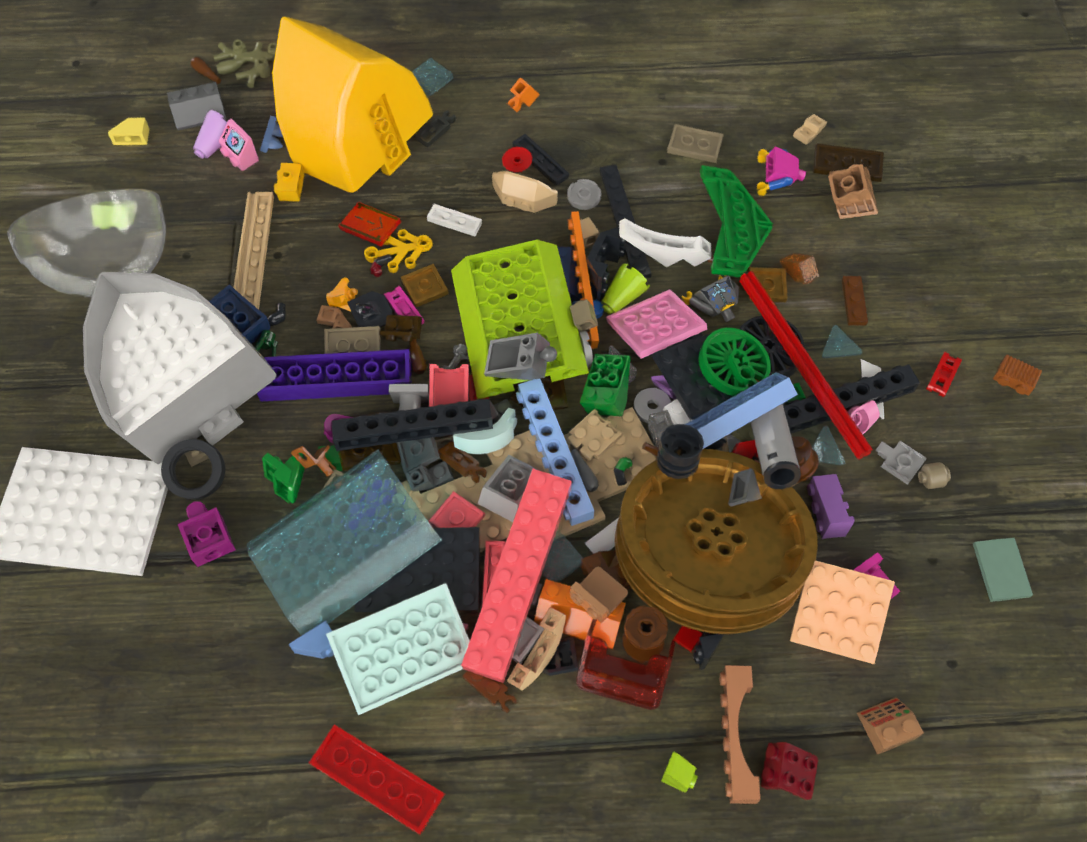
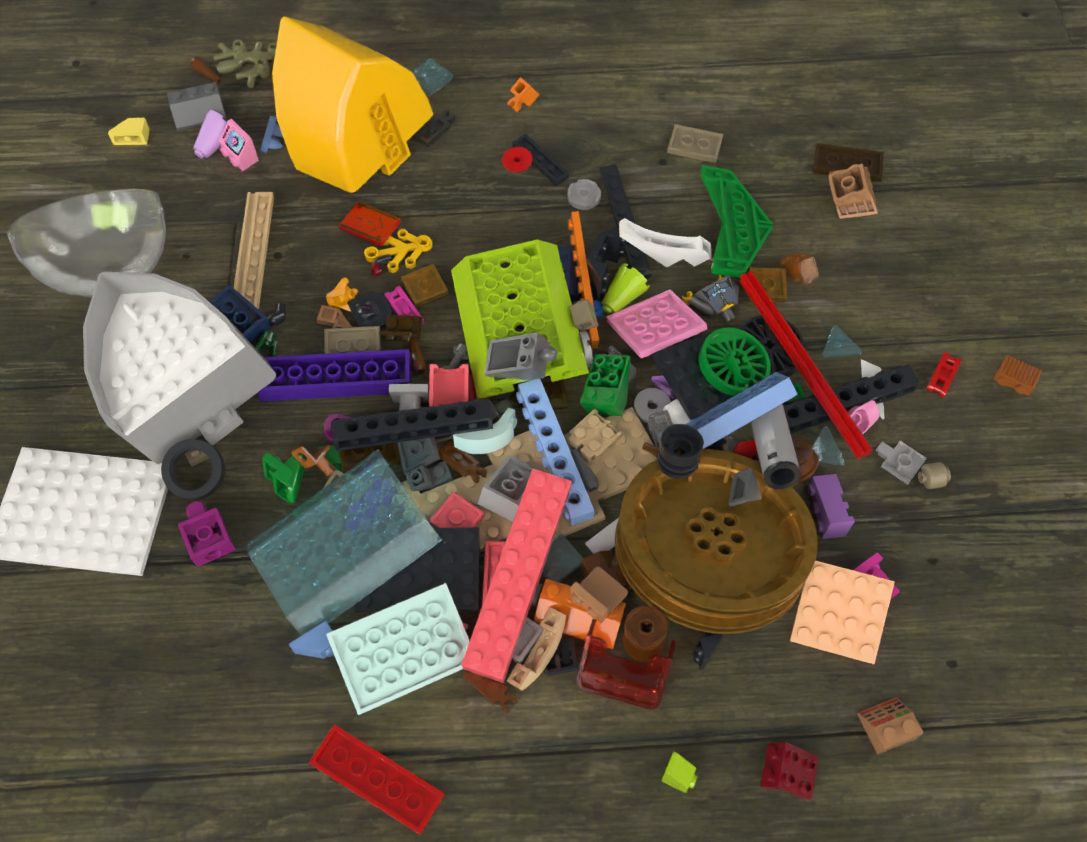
(289, 182): yellow brick -> none
(454, 220): white plate -> none
(523, 191): tan wedge -> none
(589, 232): tan brick -> none
(621, 466): arm -> none
(687, 637): red tile -> none
(742, 784): nougat arch -> none
(781, 169): dark pink torso -> none
(810, 129): tan slope -> none
(854, 300): reddish brown plate -> none
(1002, 569): sand green tile -> none

